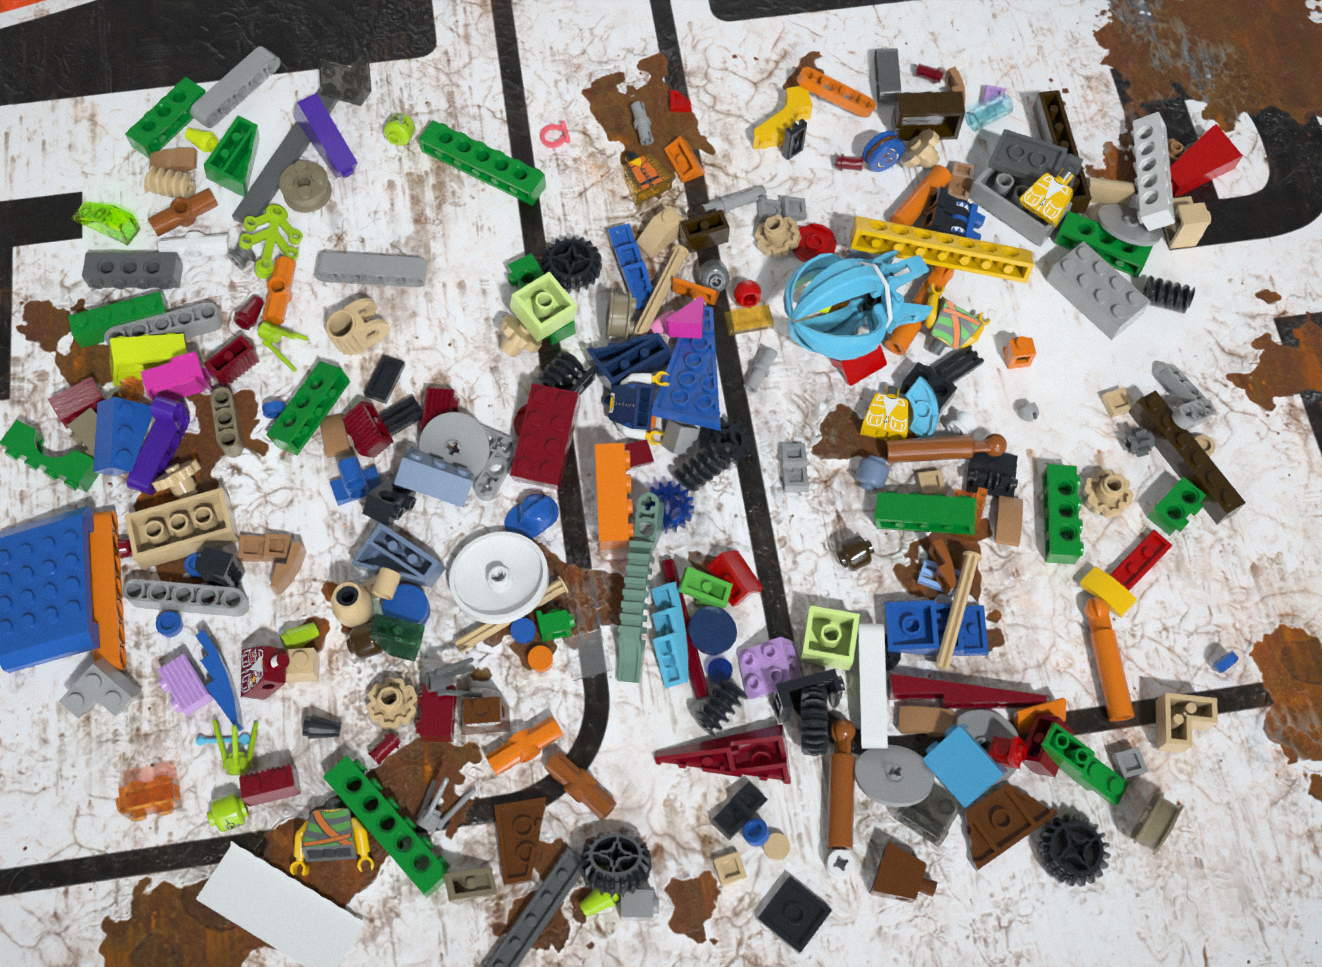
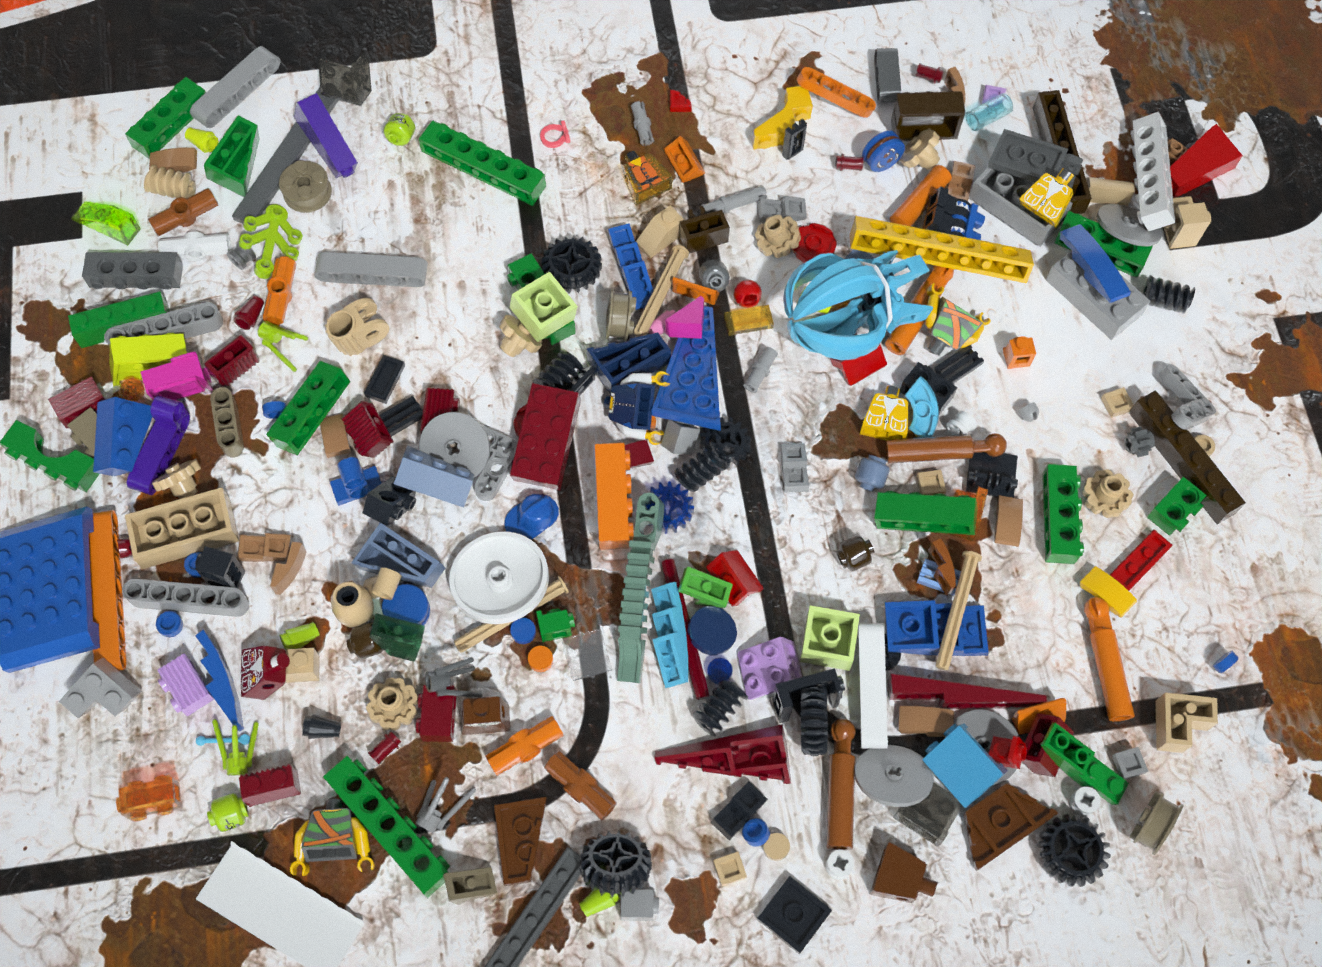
(1080, 805): none -> white wheel
(1097, 265): none -> blue slope

